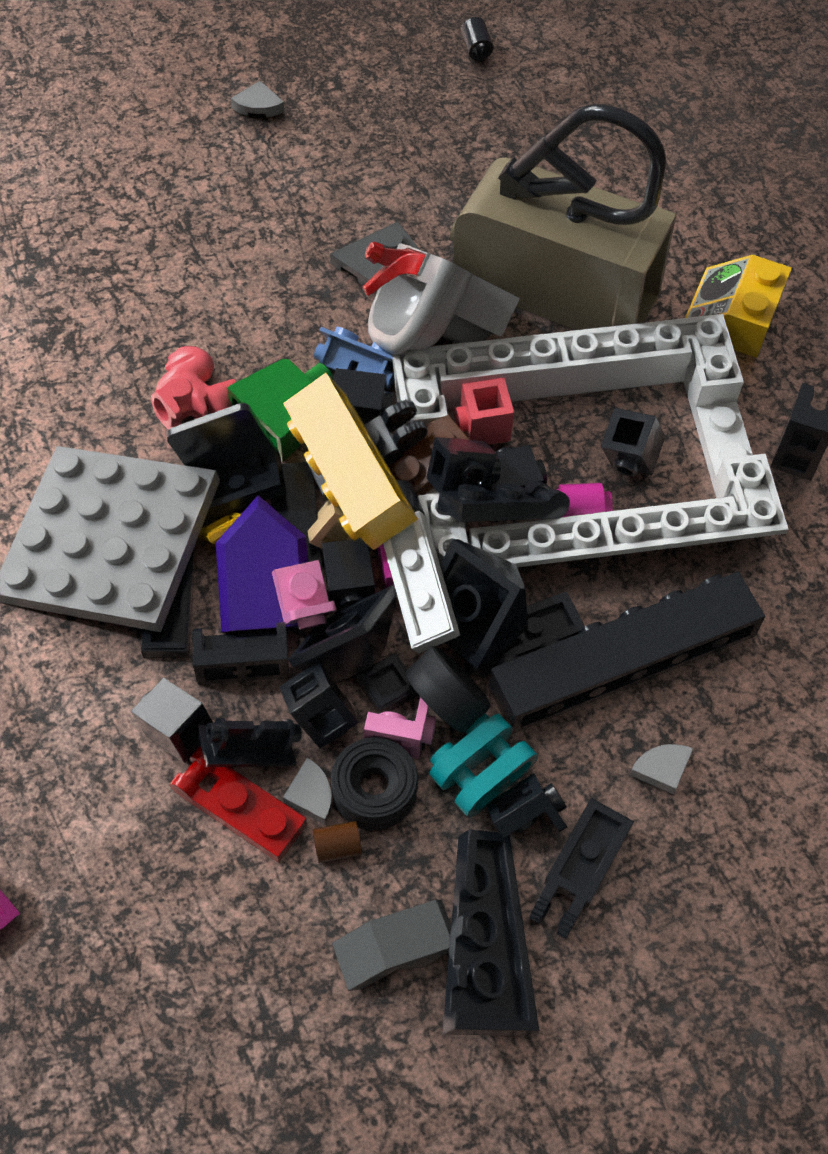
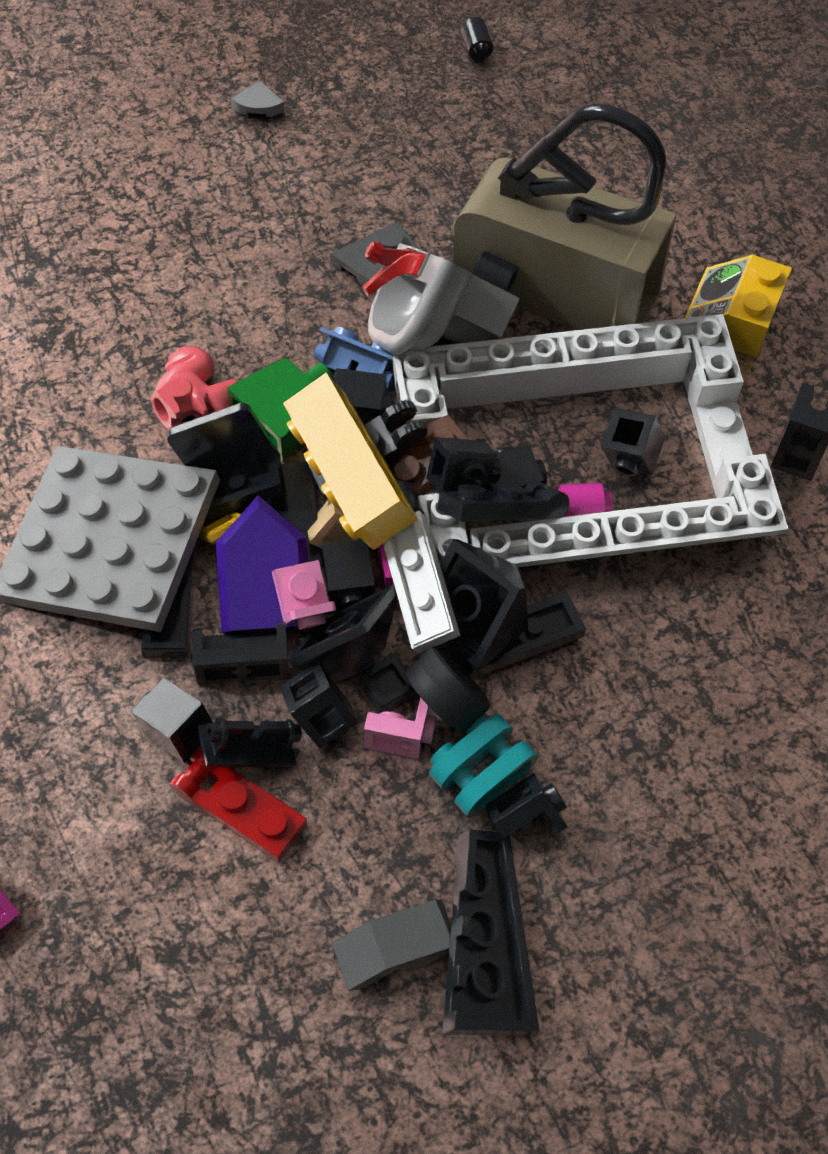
(310, 792): light grey tile -> none
(337, 841): reddish brown hinge -> none
(380, 757): black tyre -> none
(486, 411): coral brick -> none
(496, 271): none -> black hinge
(583, 862): black hinge -> none
(624, 651): black brick -> none
(662, 766): light grey tile -> none

